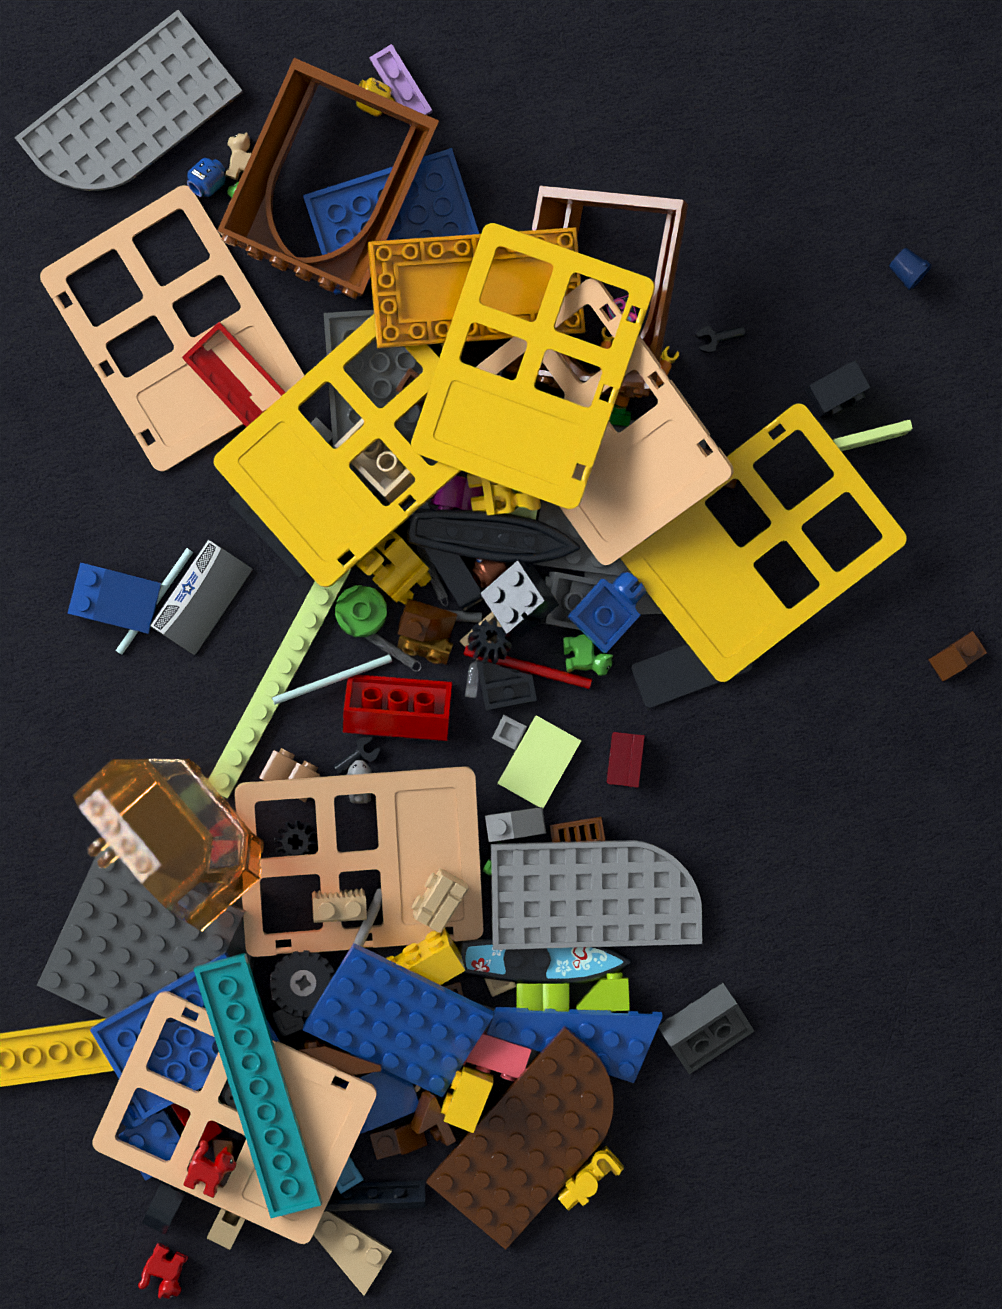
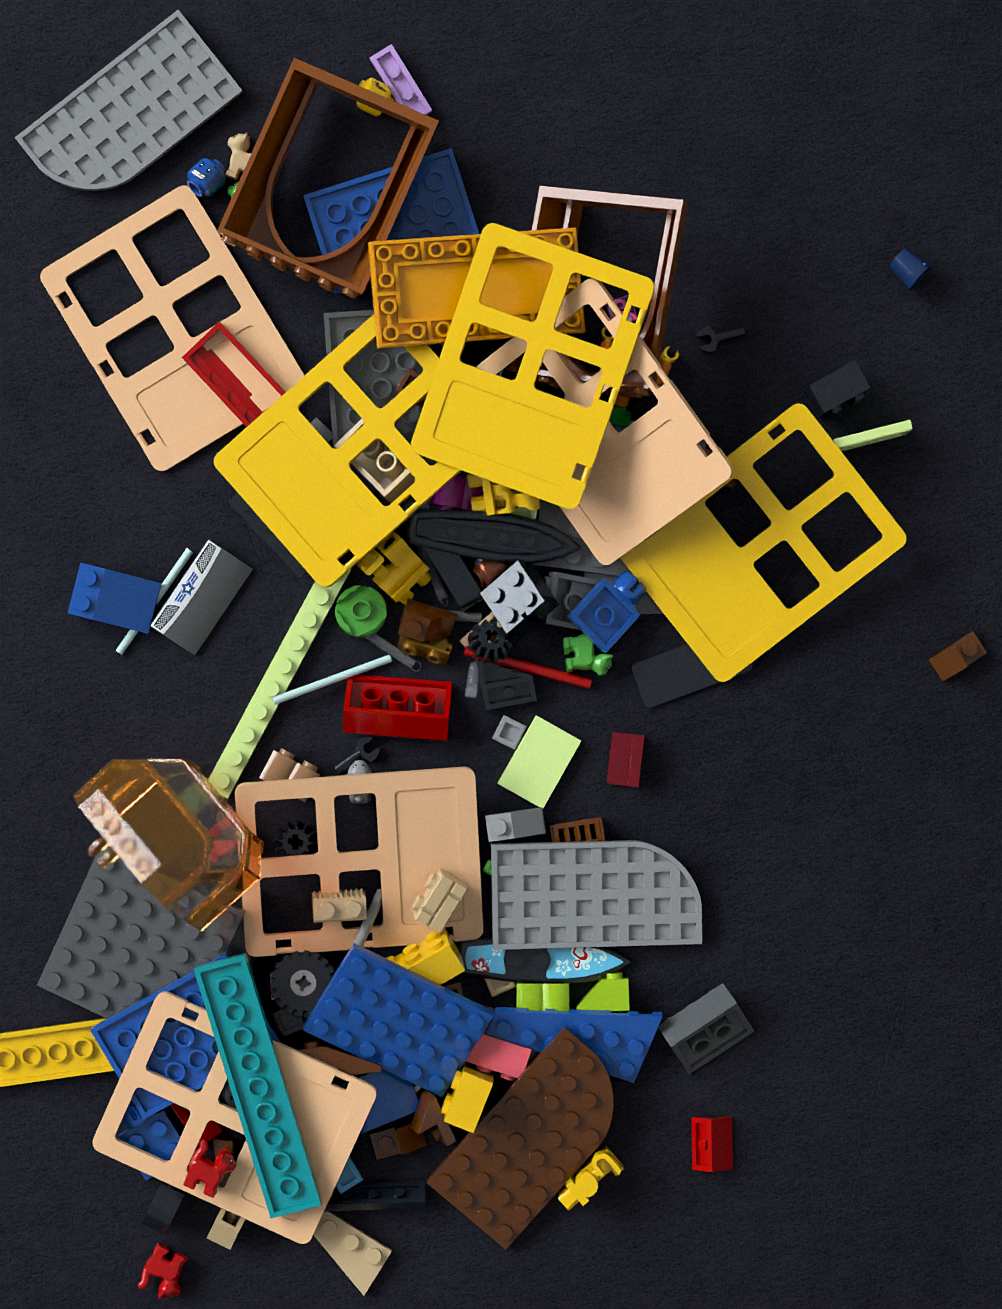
(712, 1144): none -> red panel

